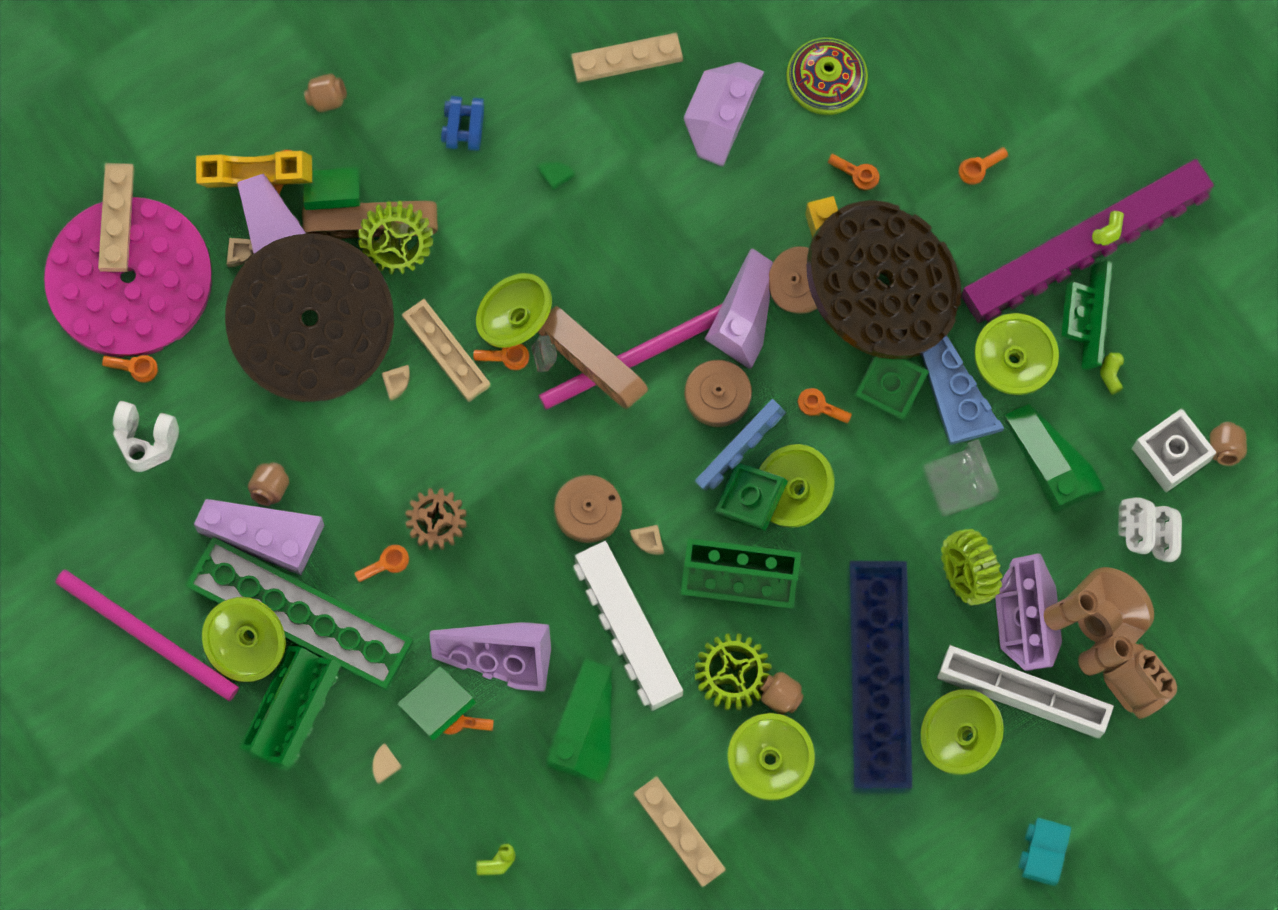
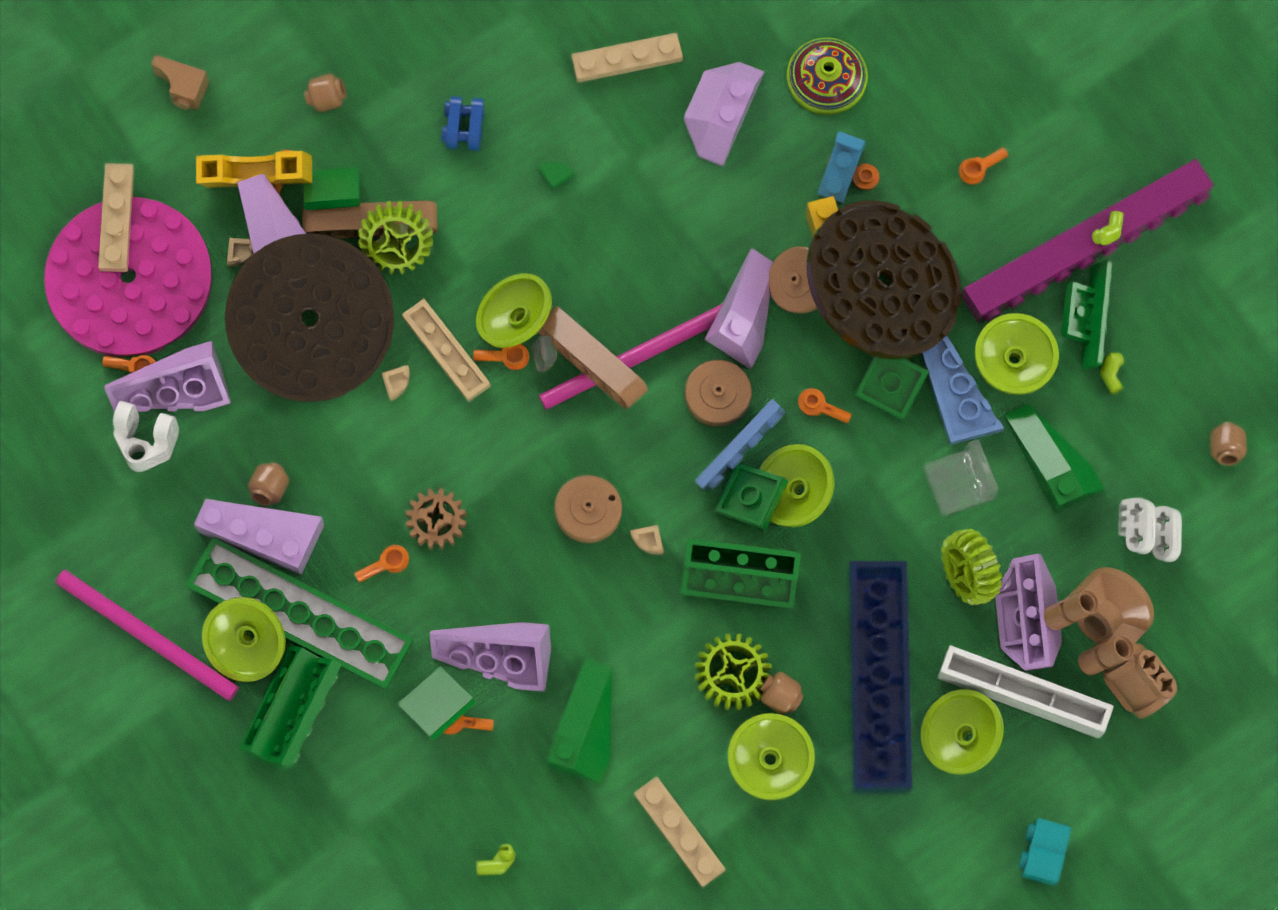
(180, 381): none -> lavender wedge
(185, 82): none -> medium nougat arch
(384, 764): tan tile -> none
(628, 626): white brick -> none
(841, 166): none -> dark azure bracket
(1173, 450): white brick -> none

